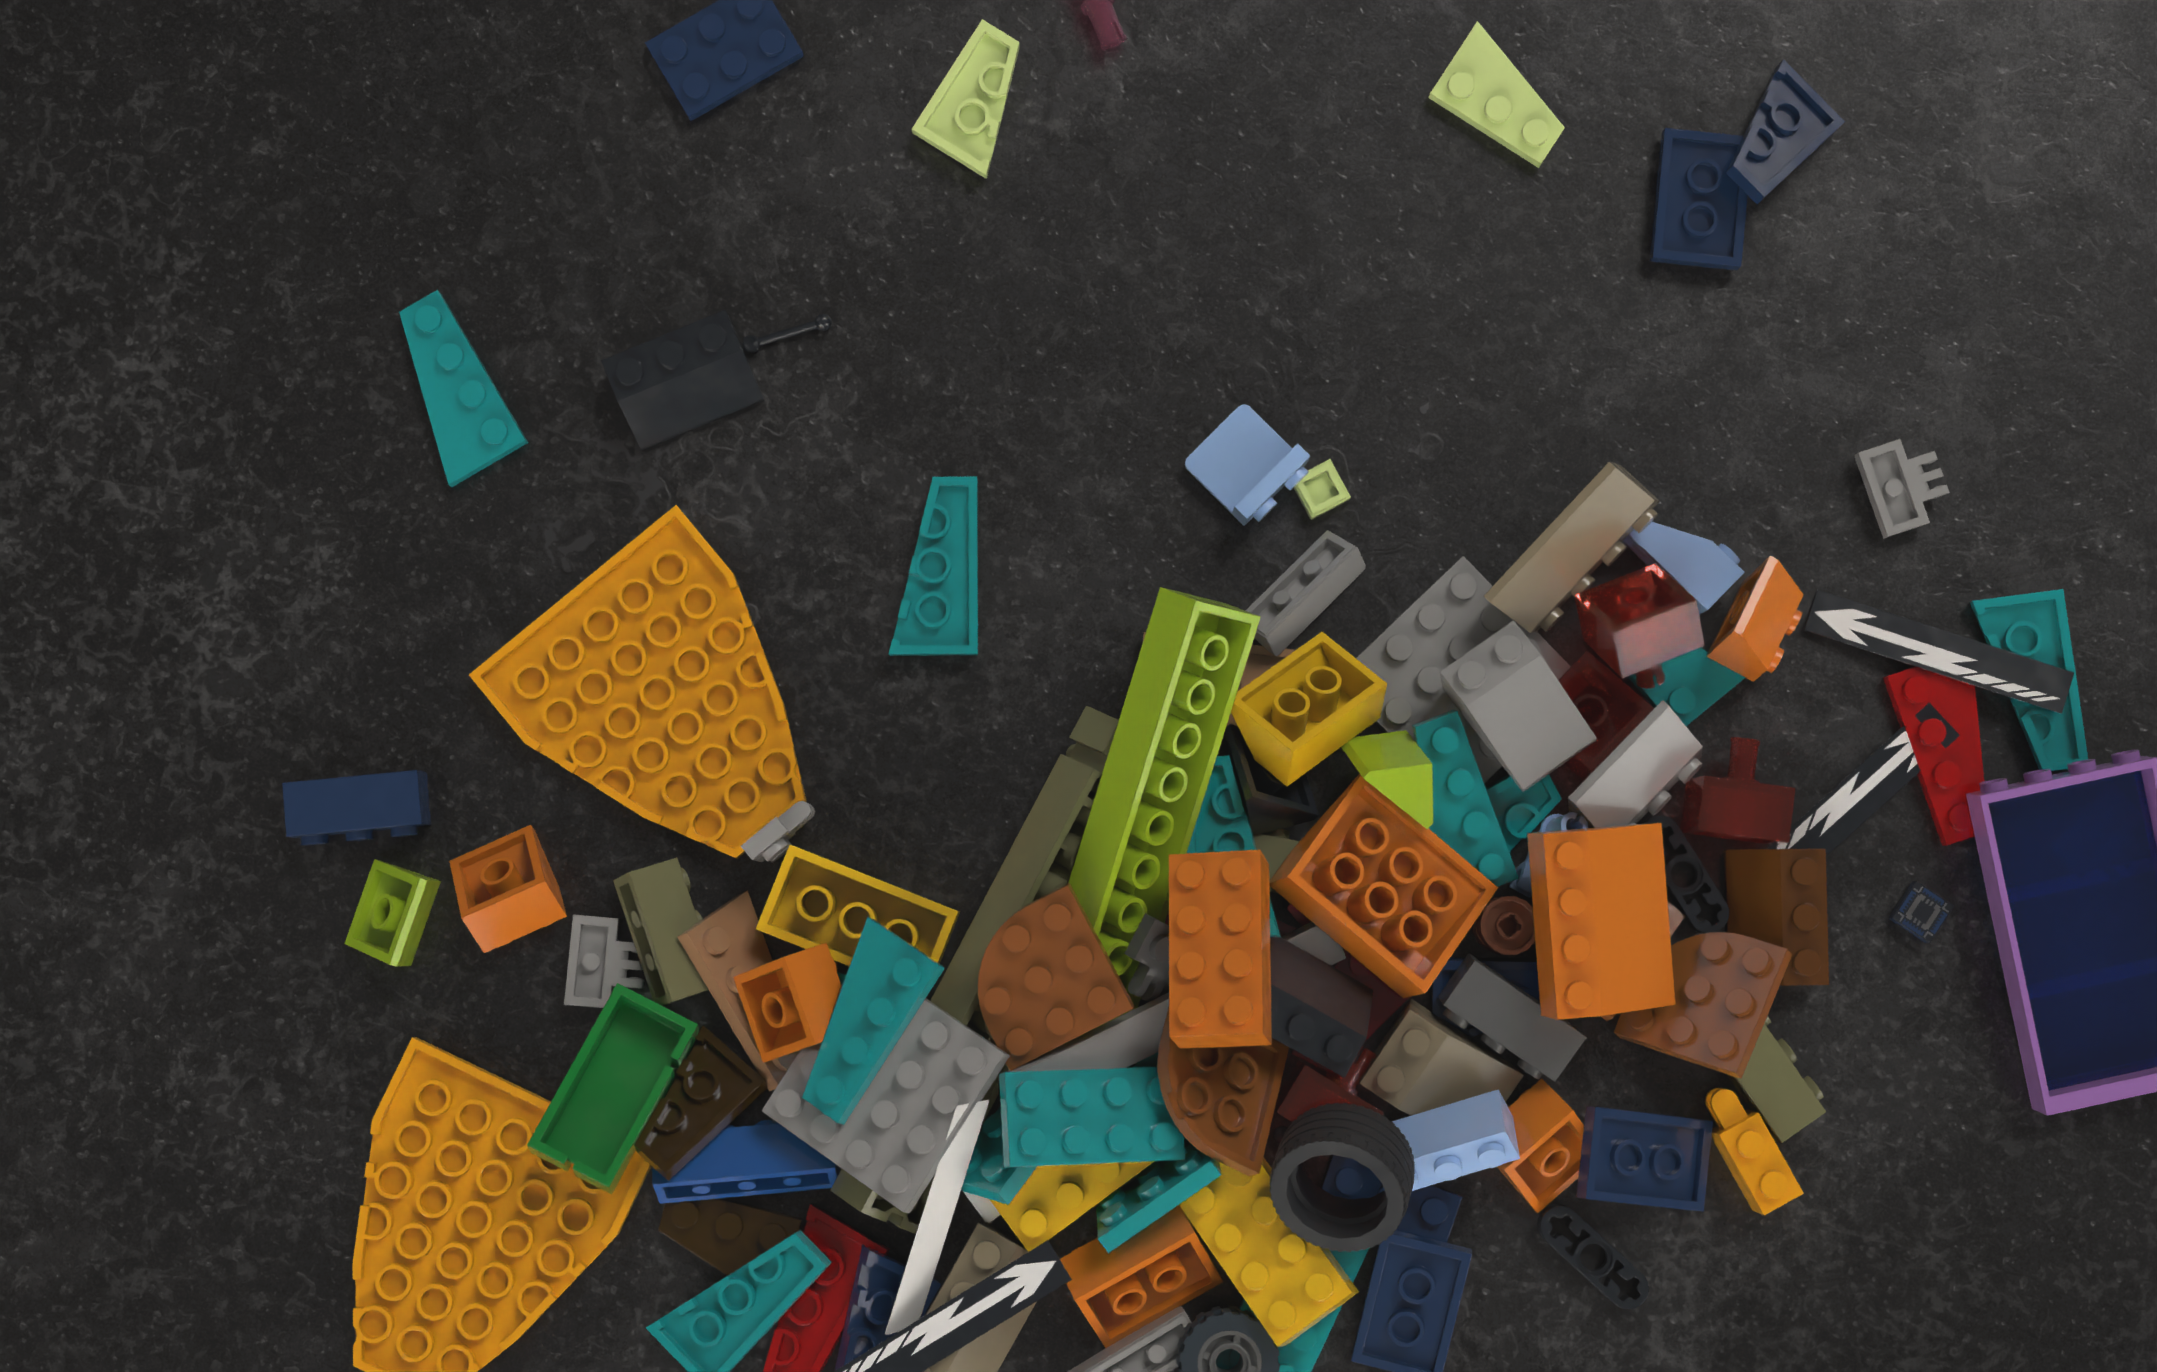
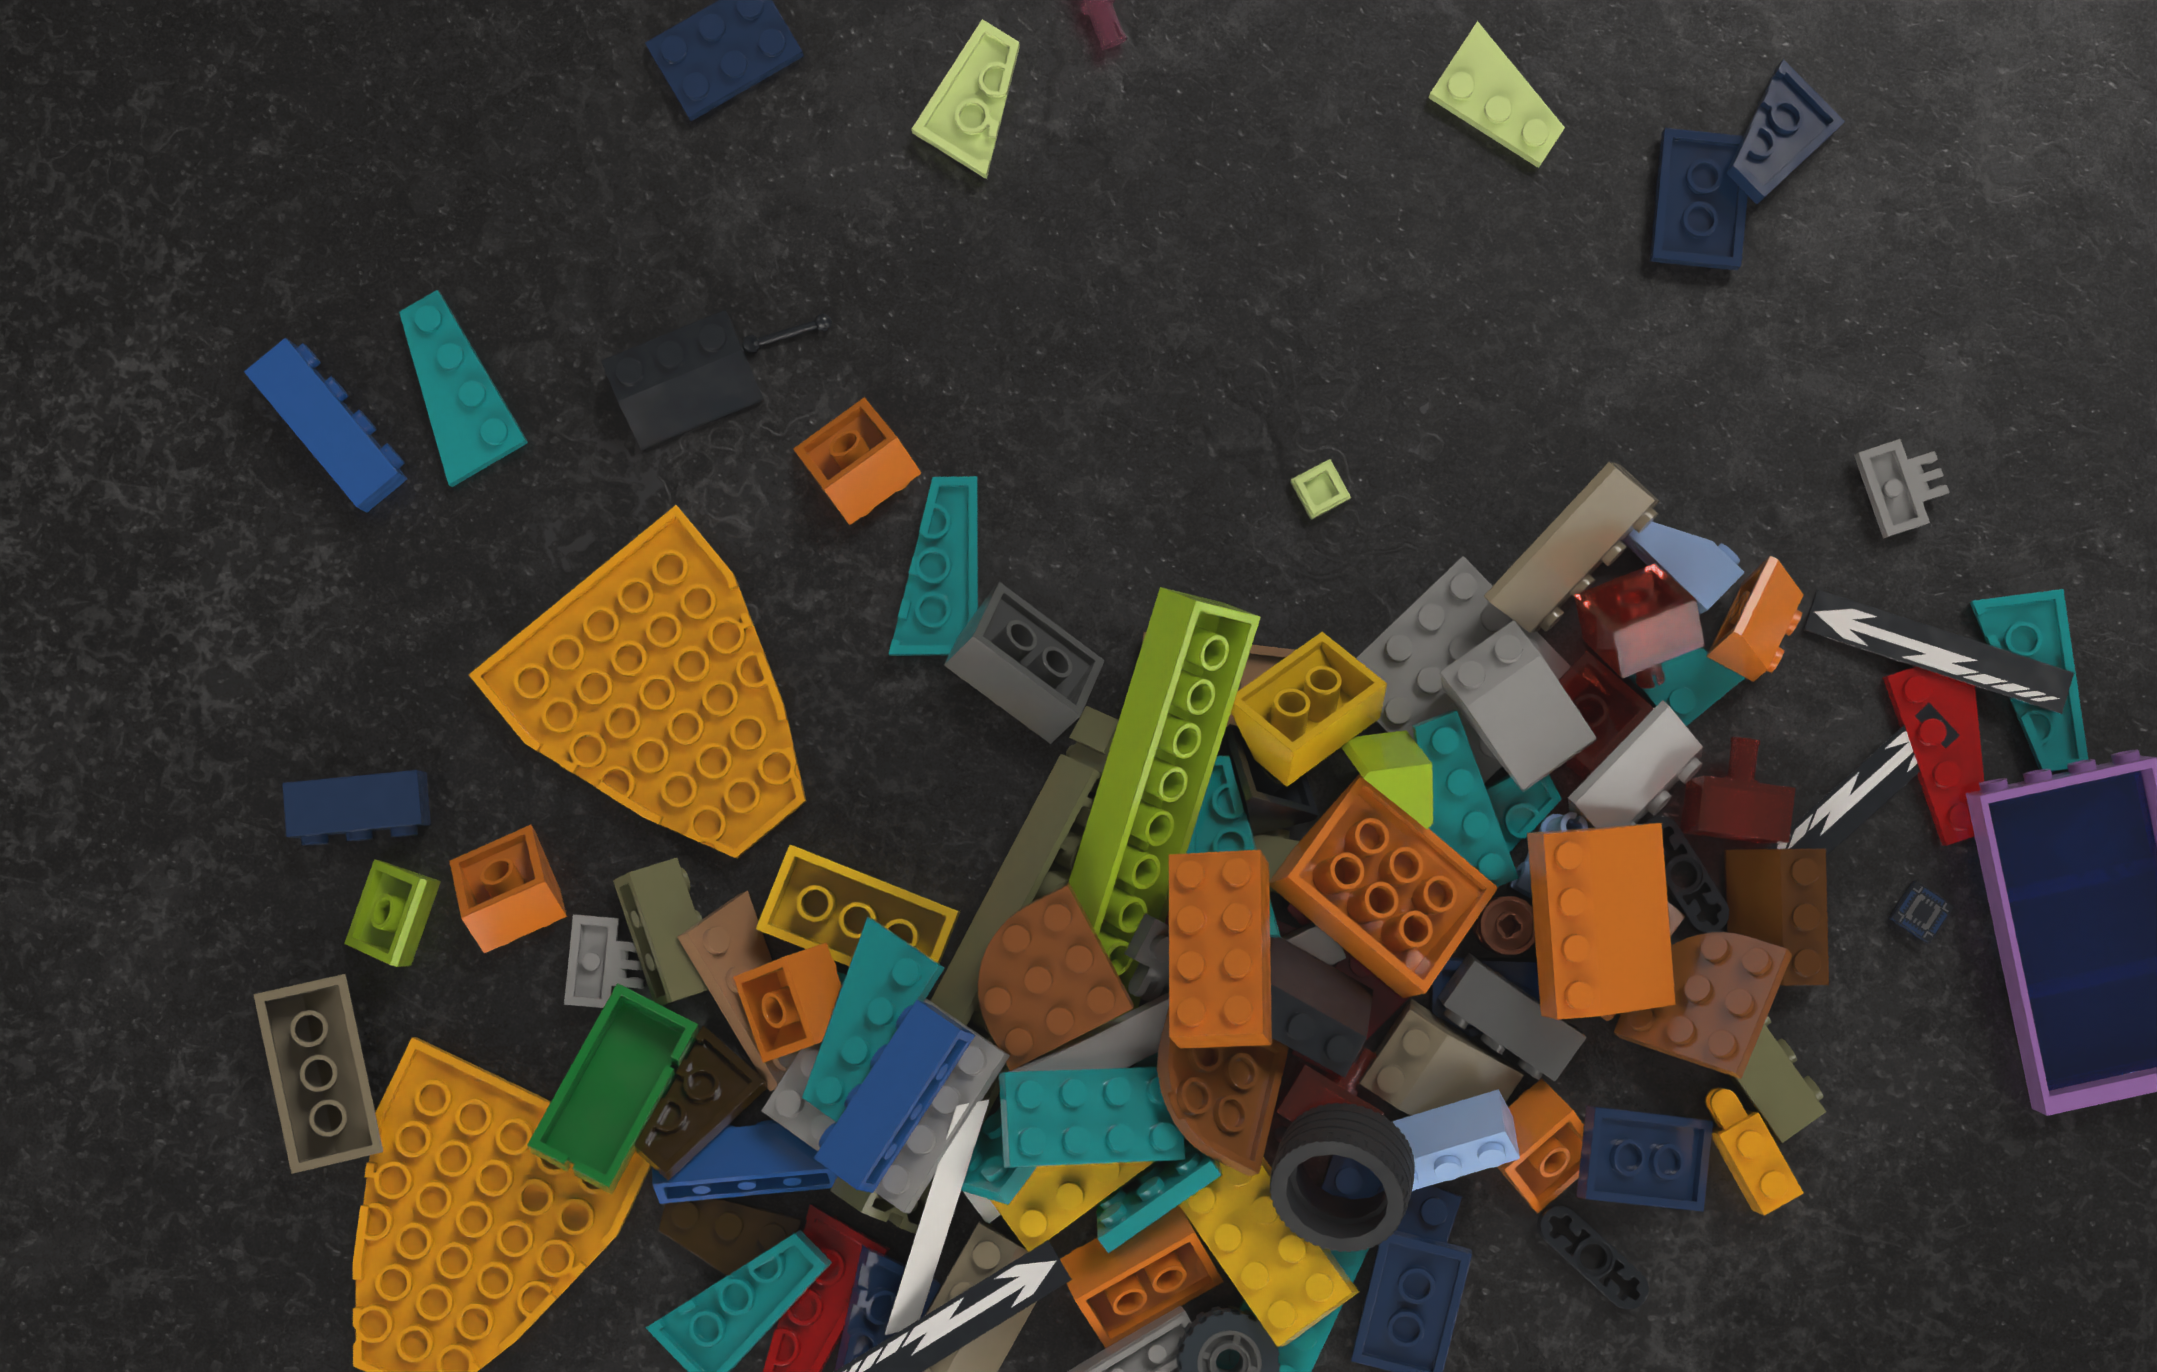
(318, 1073): none -> dark tan slope
(326, 424): none -> blue brick
(773, 839): light grey hinge -> none
(857, 461): none -> orange slope
(893, 1096): none -> blue brick
(1025, 663): none -> dark grey slope
(1247, 464): light blue bracket -> none
(1305, 590): light grey slope -> none

